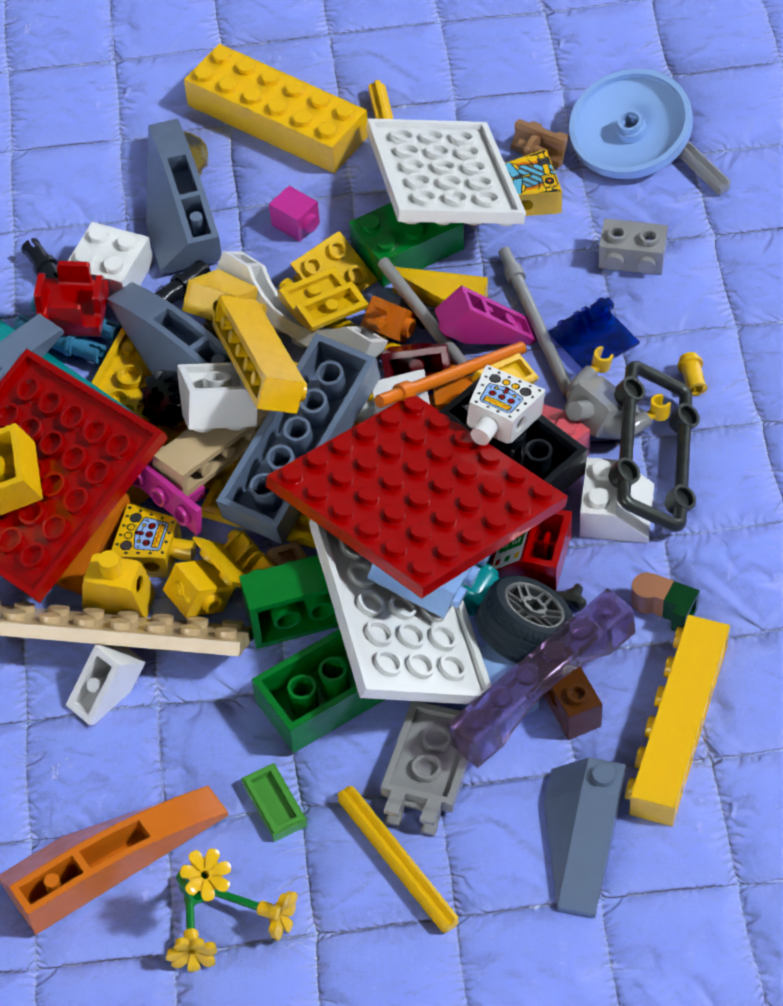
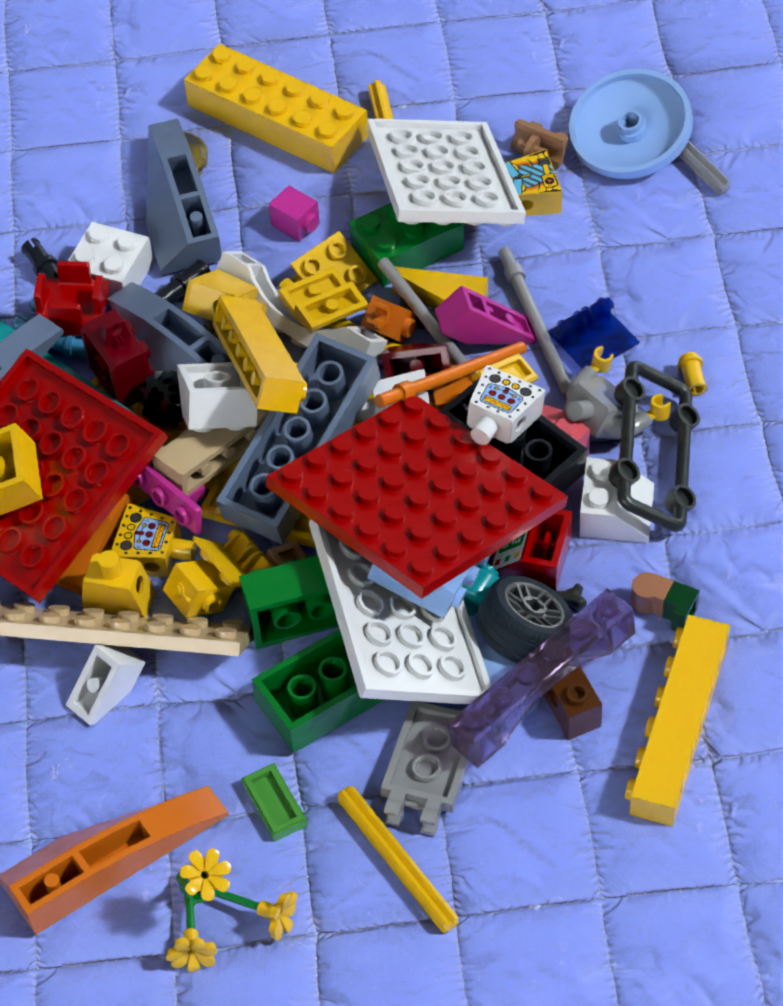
(117, 357): none -> dark red hinge
(581, 824): sand blue wedge -> none
(633, 249): light grey brick -> none

